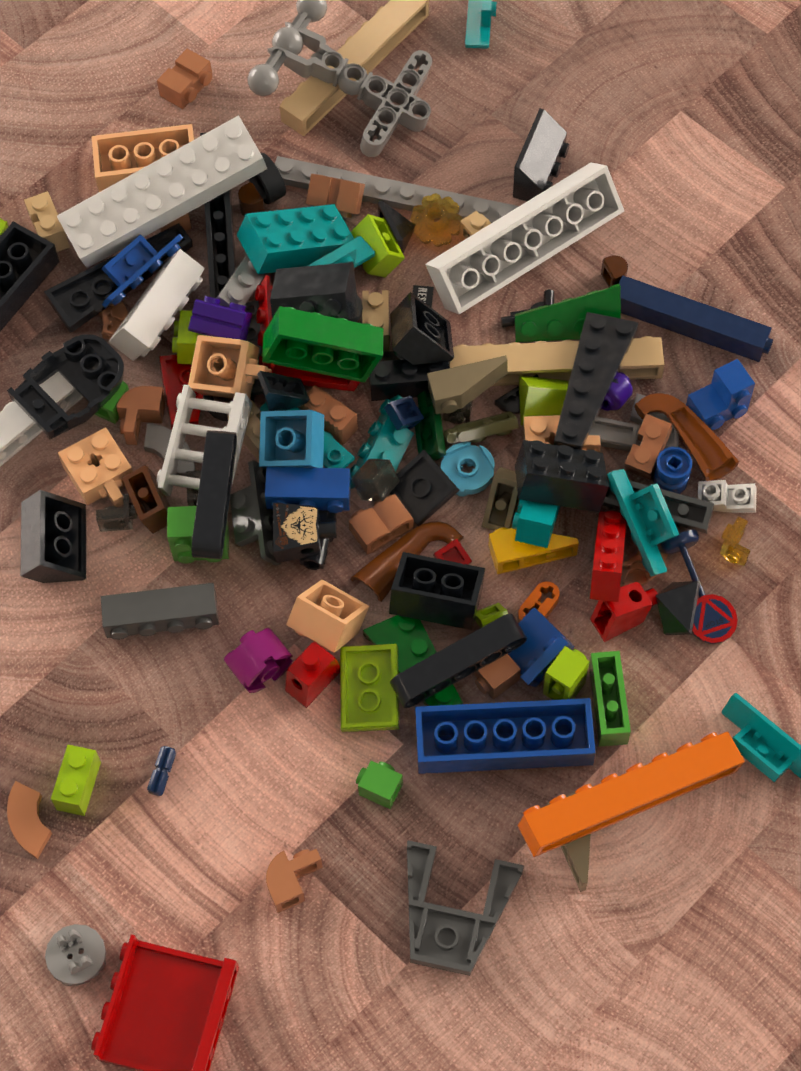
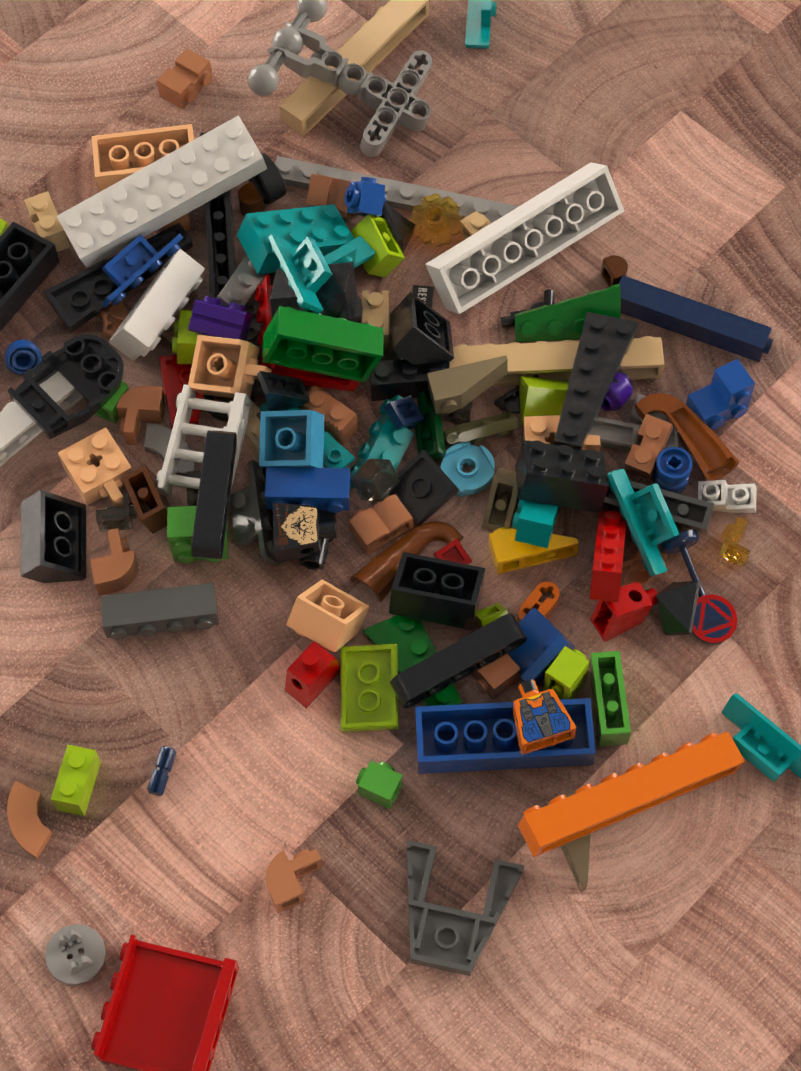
(22, 356): none -> blue brick
(117, 570): none -> nougat brick
(258, 659): magenta brick -> none
(304, 269): none -> teal bracket
(365, 197): none -> blue brick
(539, 157): slope -> none
(540, 719): none -> torso

